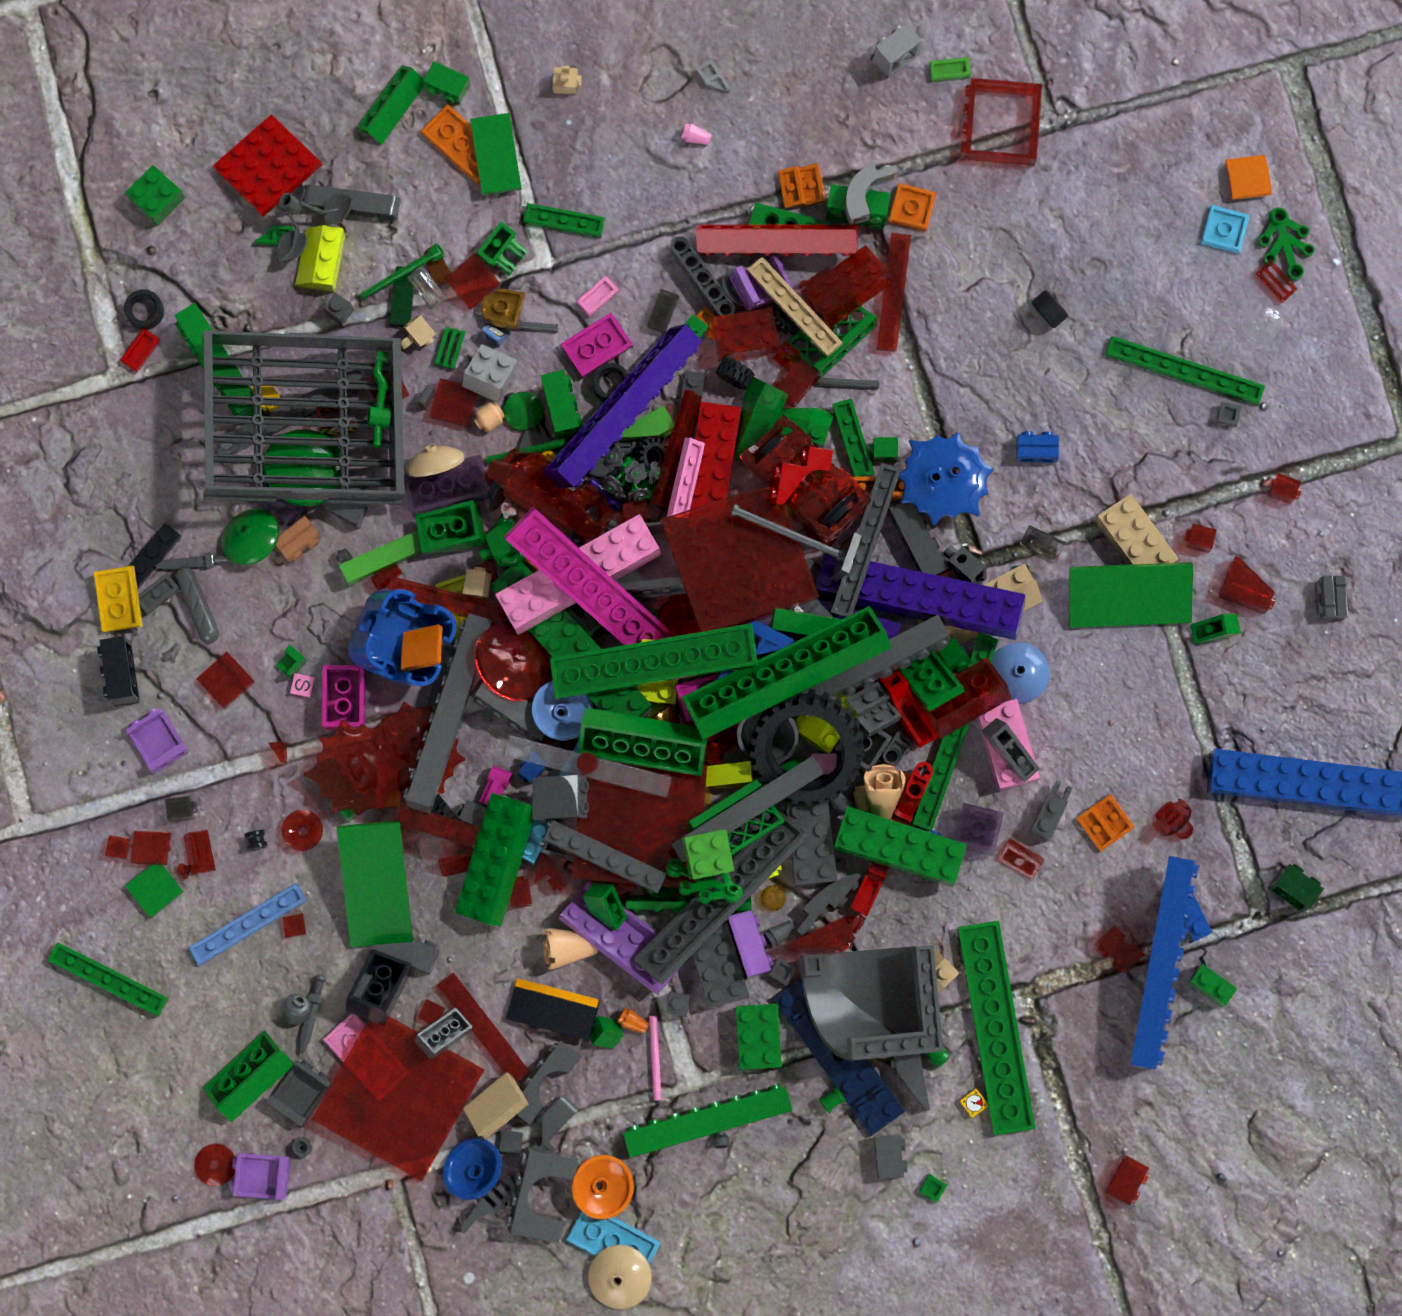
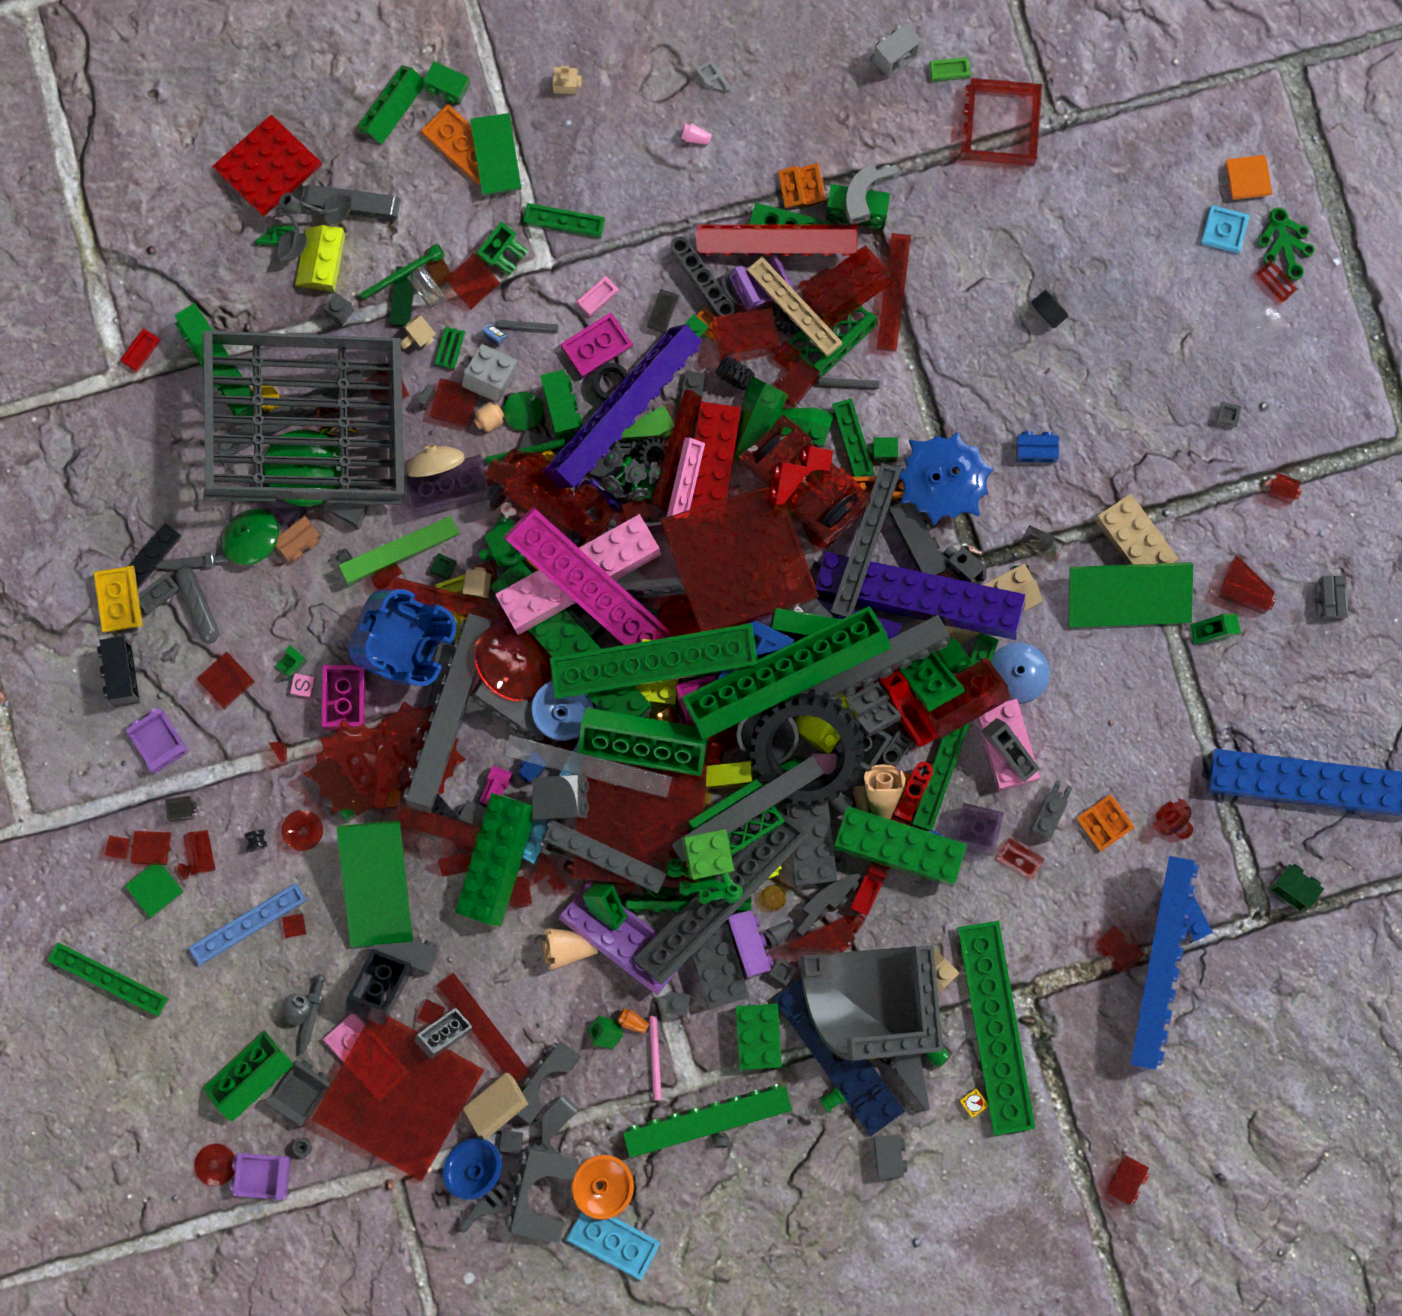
(136, 296): black tyre -> none
(155, 195): green brick -> none
(379, 417): green piece -> none
(381, 359): green piece -> none
(421, 648): orange tile -> none
(443, 566): none -> dark green tile
(451, 528): green slope -> none
(503, 308): pearl gold tile -> none
(553, 1009): black slope -> none
(587, 762): clear red tile -> none
(626, 1264): tan dish -> none
(843, 556): dark grey tile -> none
(912, 207): orange tile -> none
(932, 1188): green tile -> none
(1185, 370): green tile -> none
(1200, 538): clear red brick -> none
(1212, 985): green brick -> none

